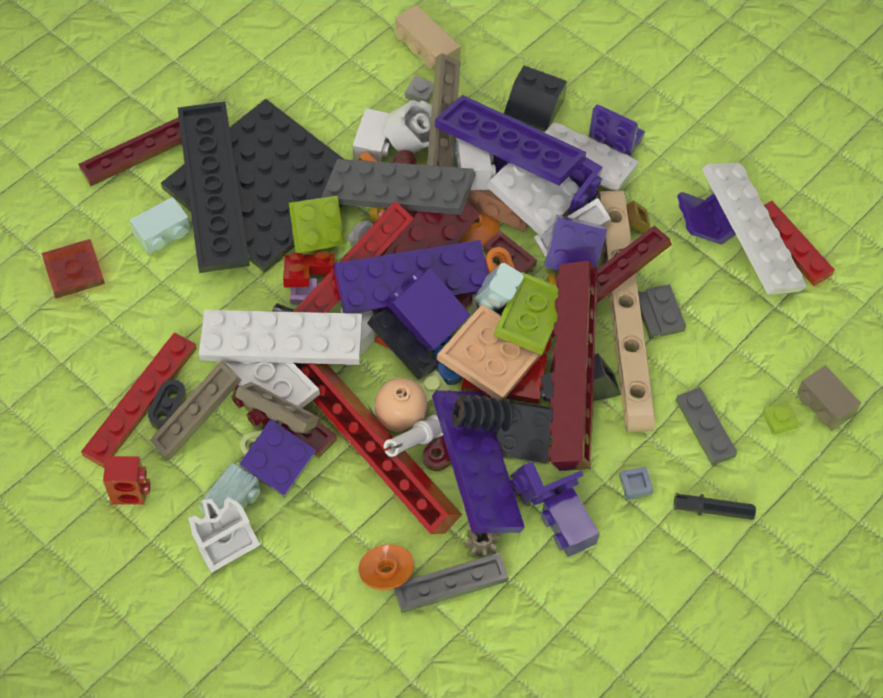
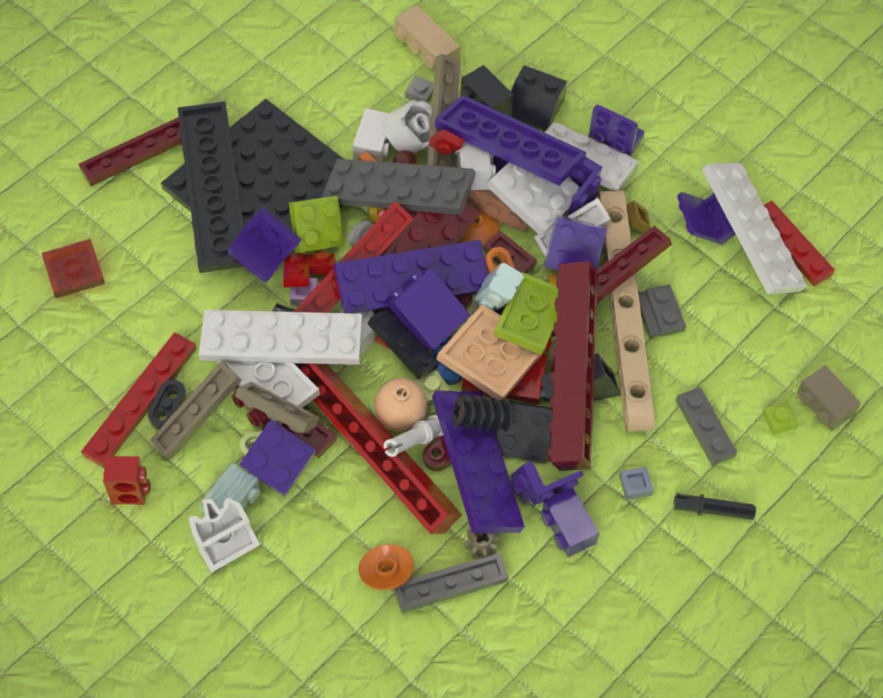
(160, 225): light aqua brick -> none
(263, 244): none -> dark purple bracket
(446, 142): none -> red plate
(488, 90): none -> black brick

